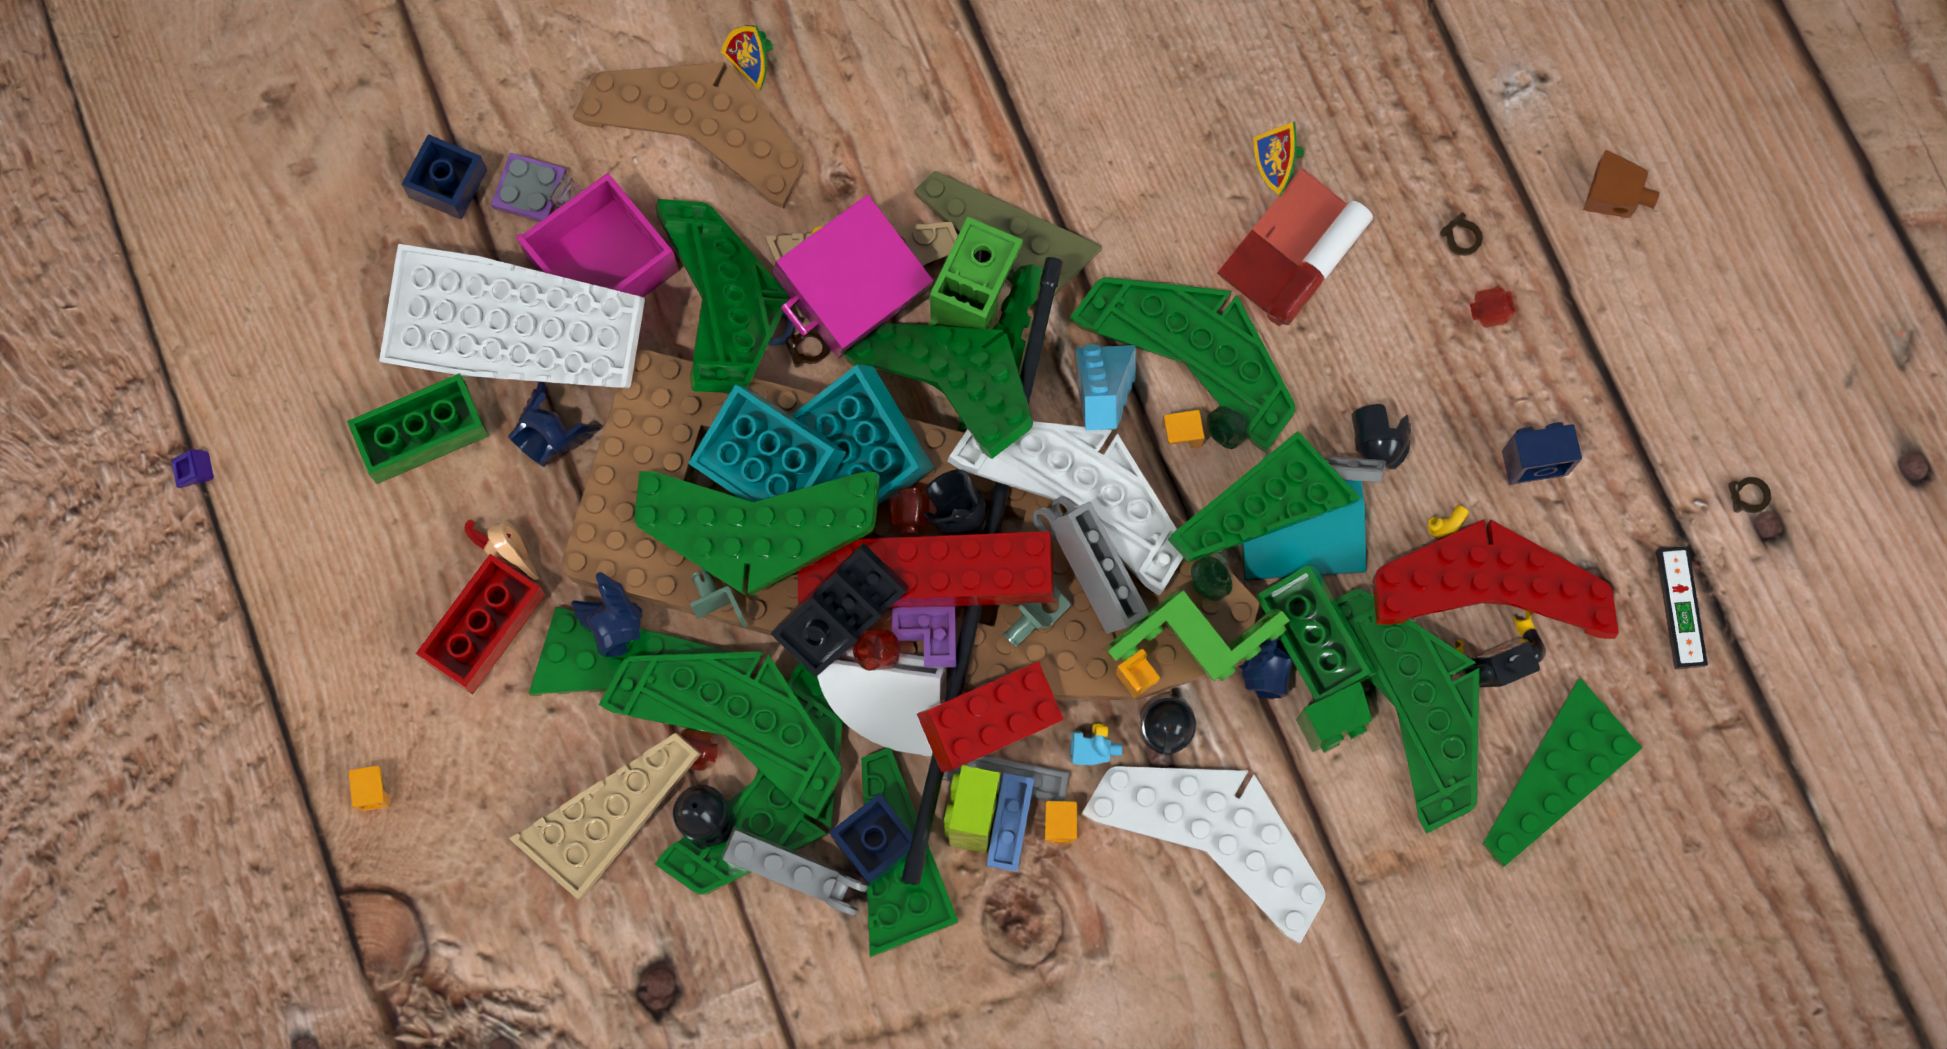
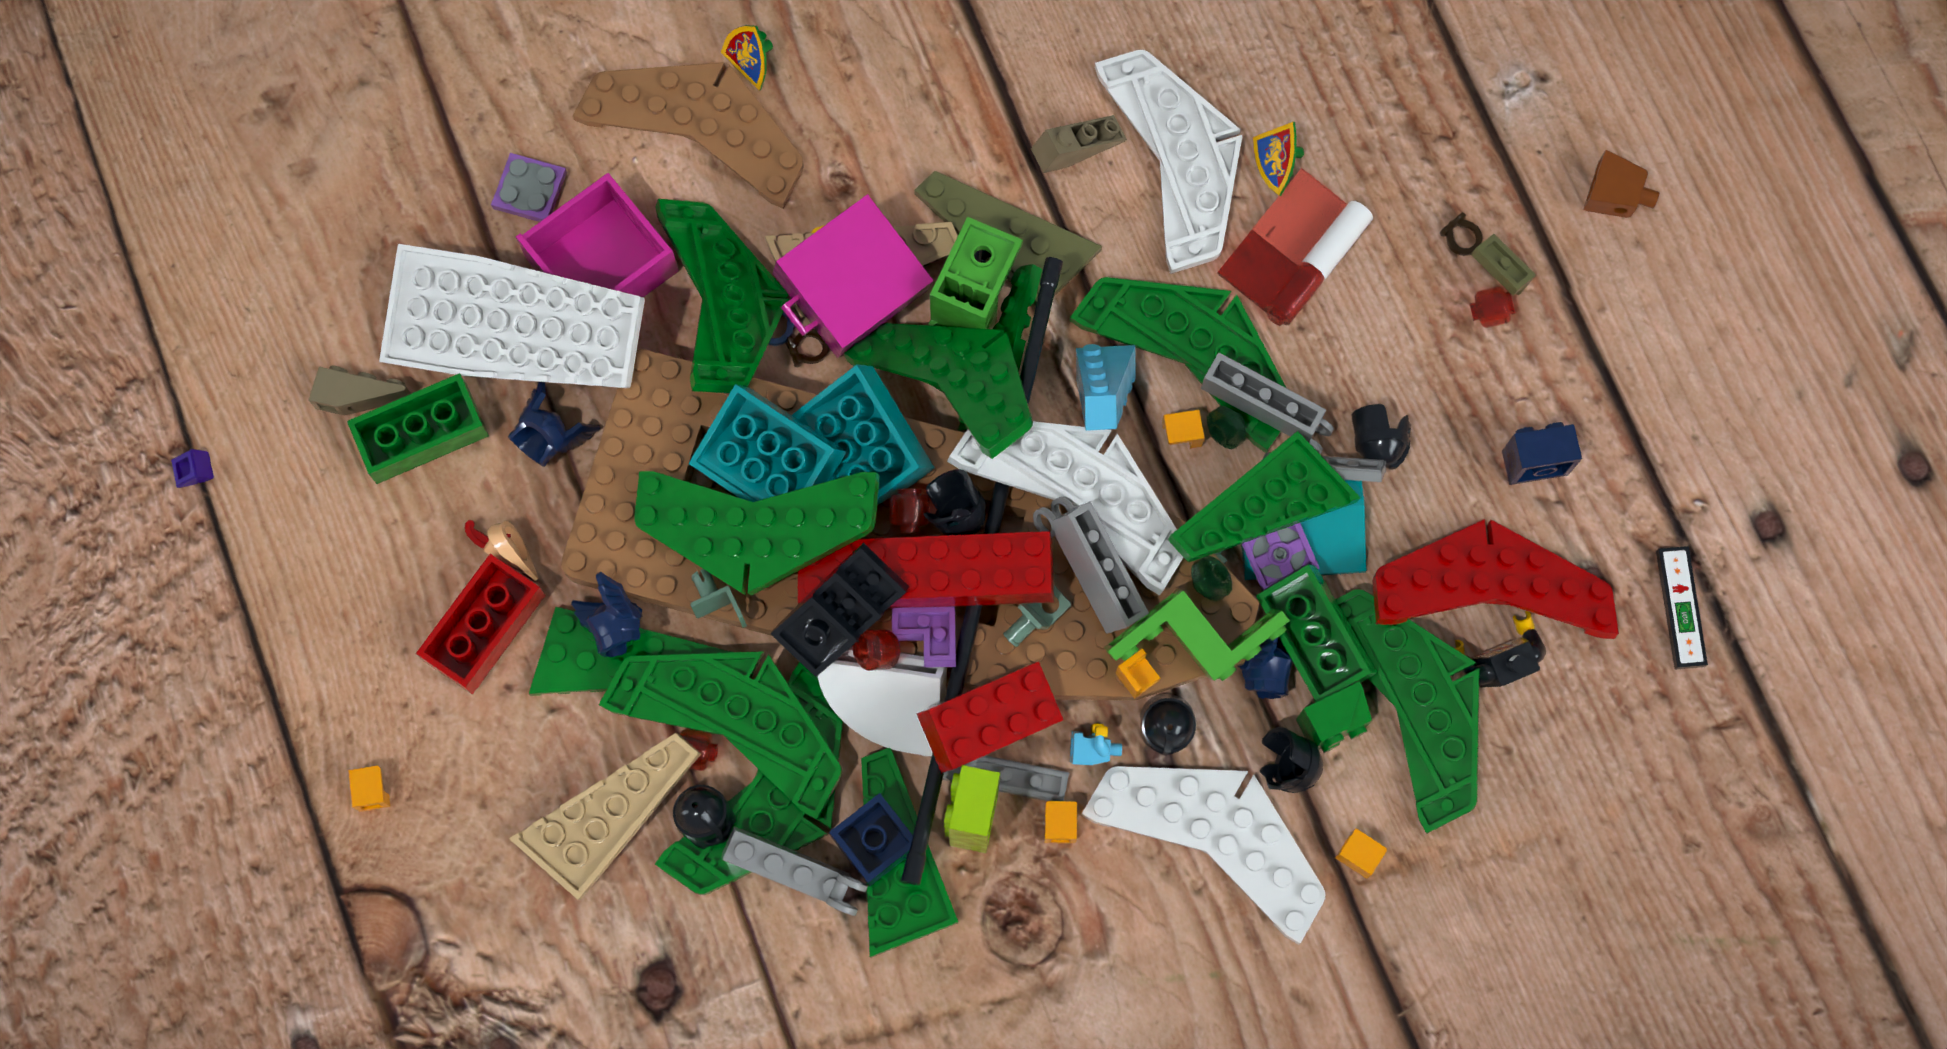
(350, 393): none -> dark tan slope
(444, 176): dark blue brick -> none
(564, 191): clear plate -> none
(1010, 822): medium blue plate -> none
(1076, 142): none -> dark tan slope
(1183, 136): none -> white wing
(1265, 400): none -> light grey hinge
(1279, 555): none -> medium lavender piece
(1297, 762): none -> black helmet
(1361, 853): none -> light orange panel
(1447, 526): yellow arm -> none
(1503, 265): none -> olive panel
(1569, 763): green wing -> none
(1738, 505): dark brown piece -> none

